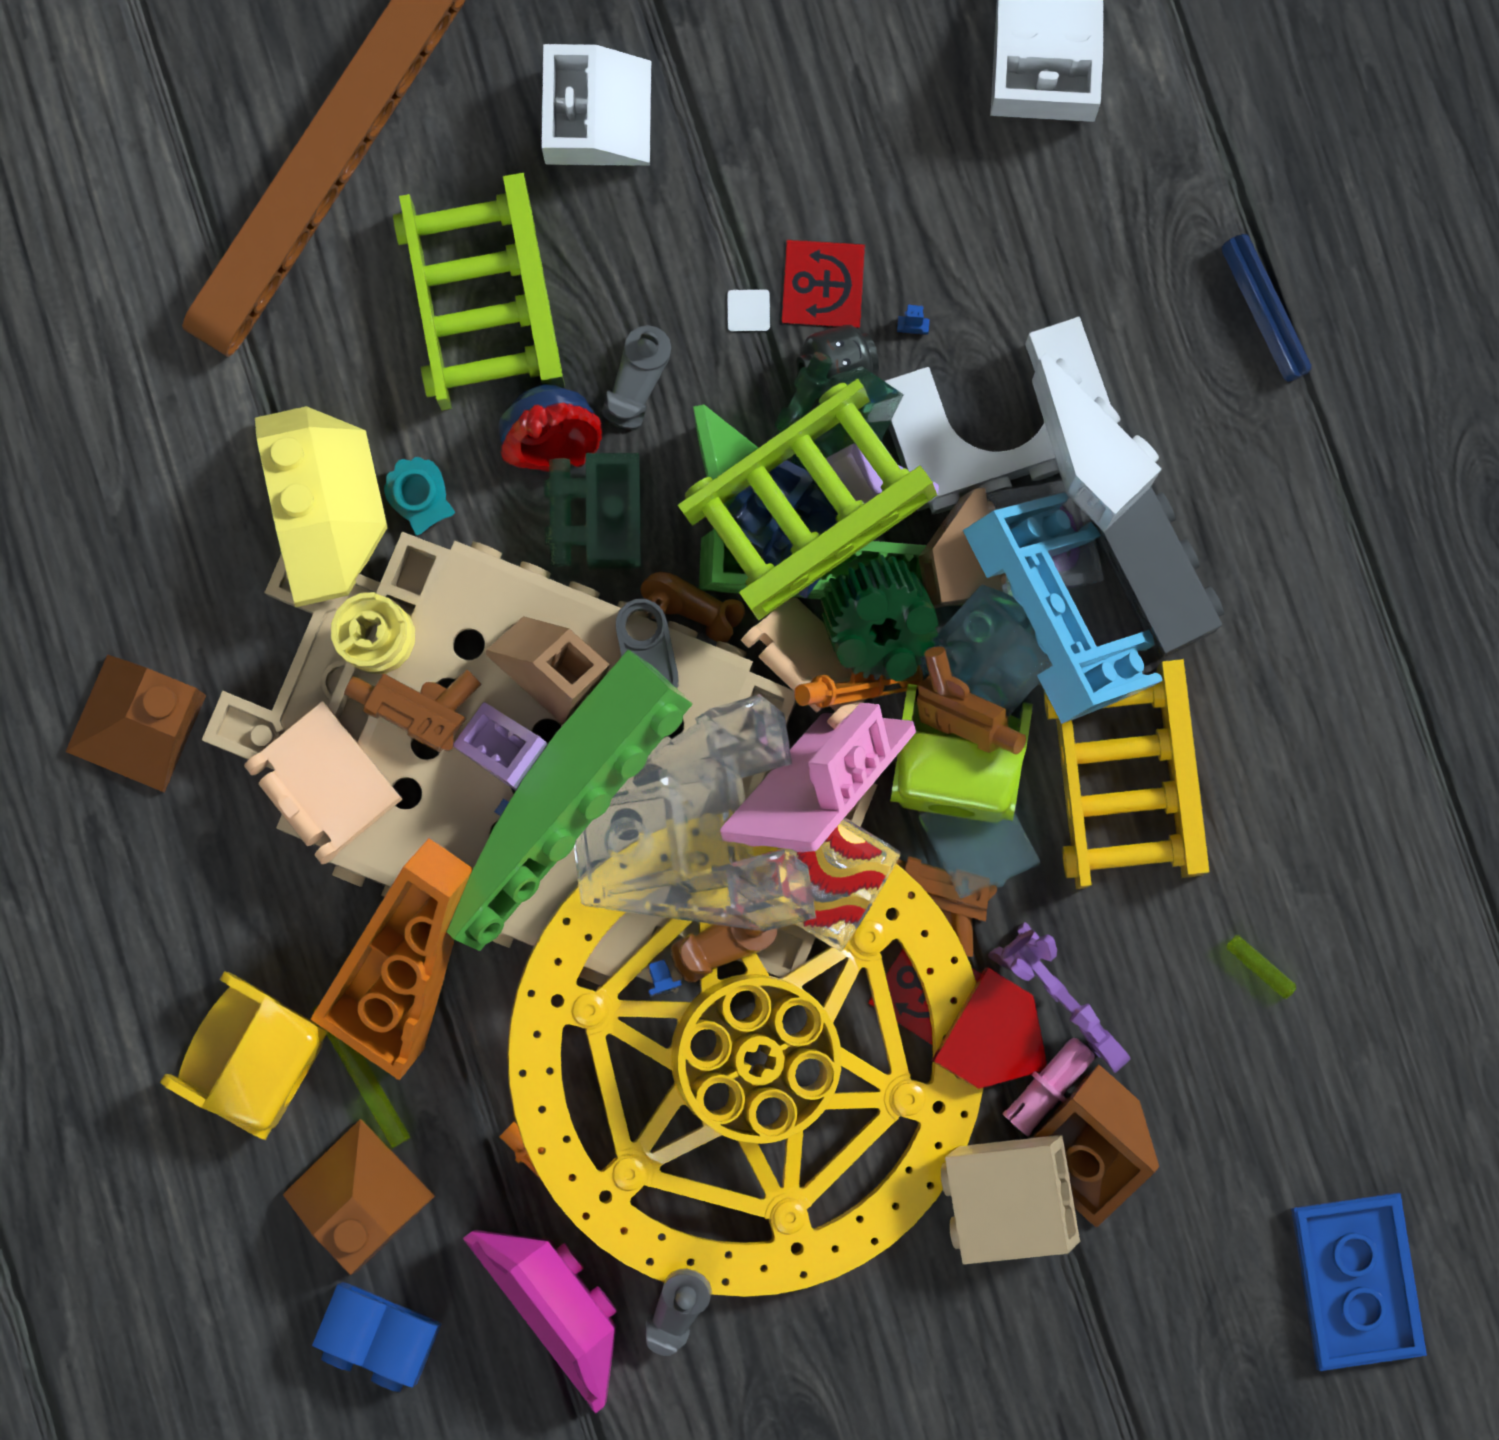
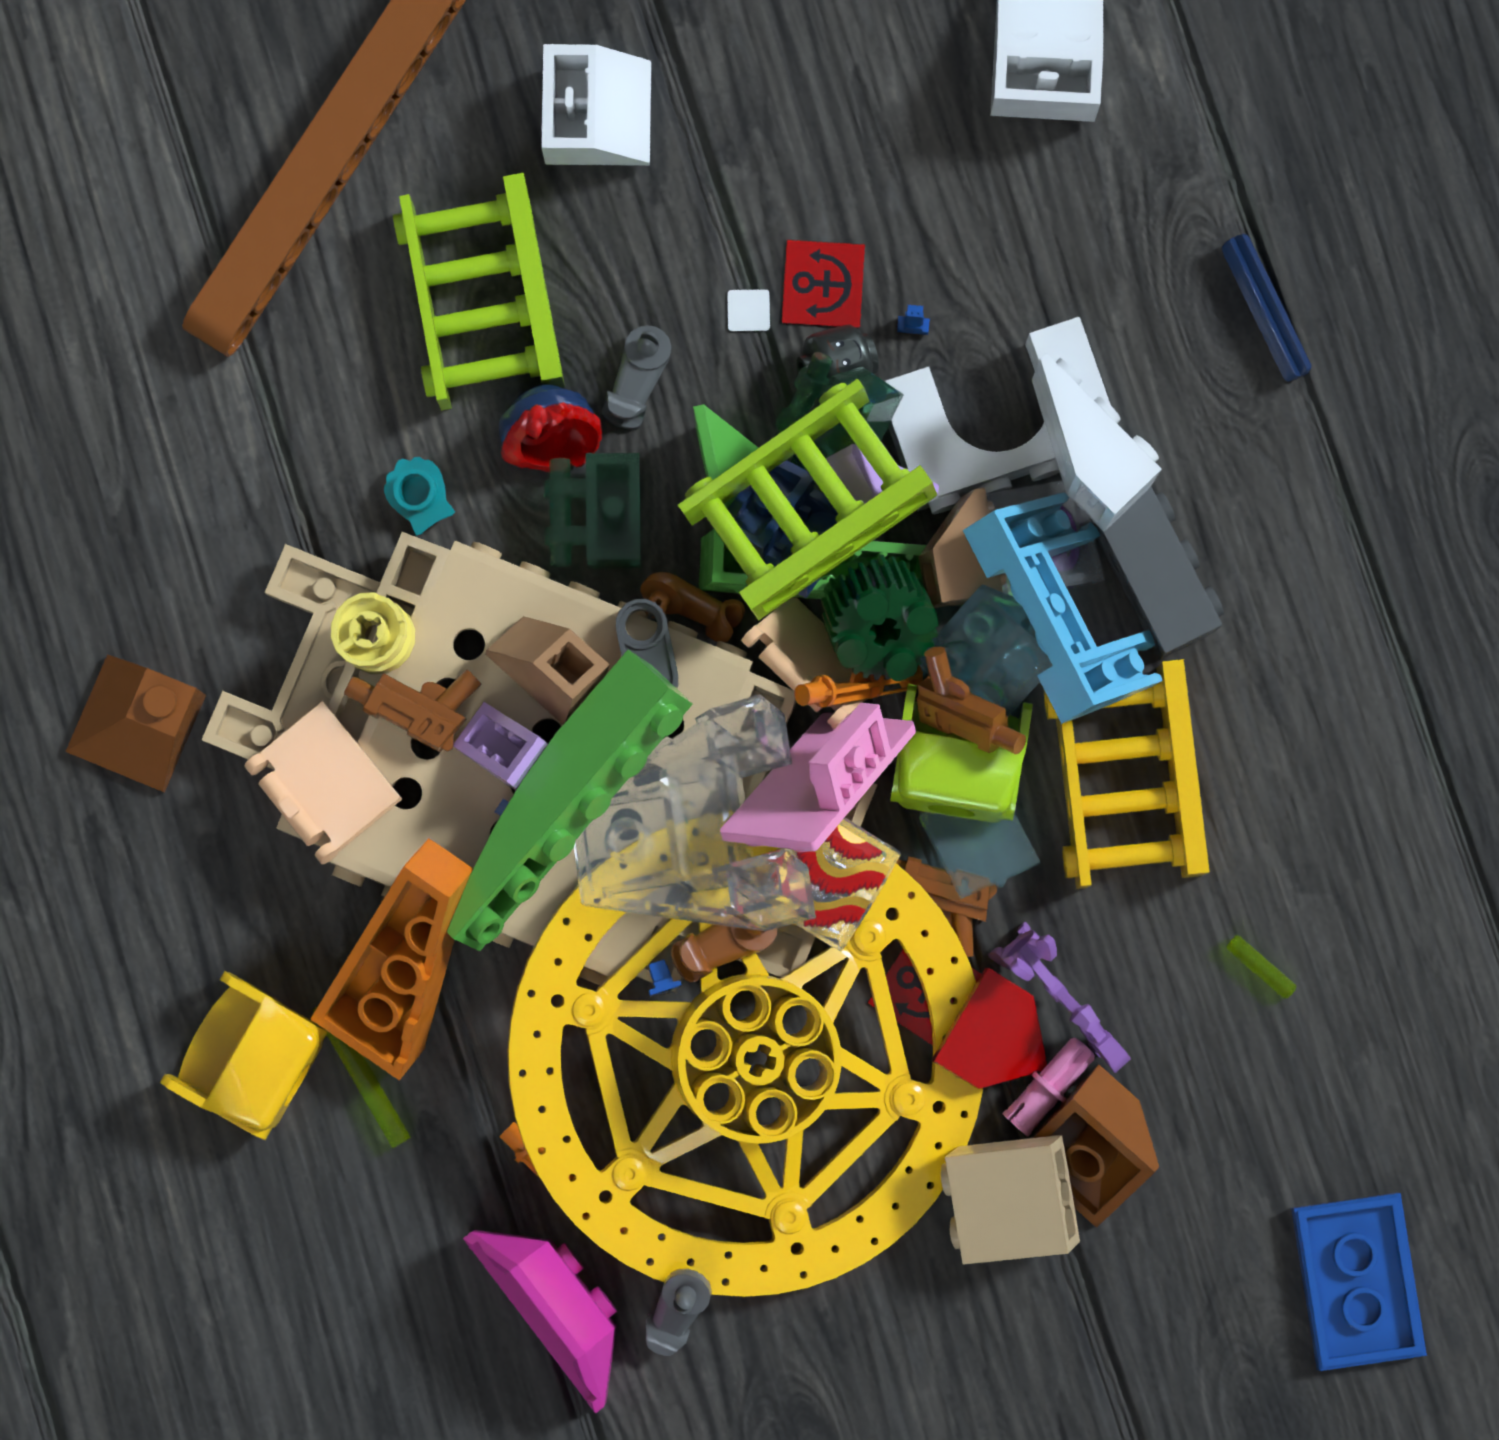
(320, 500): light yellow wedge -> none
(357, 1197): dark orange slope -> none
(377, 1336): blue brick -> none

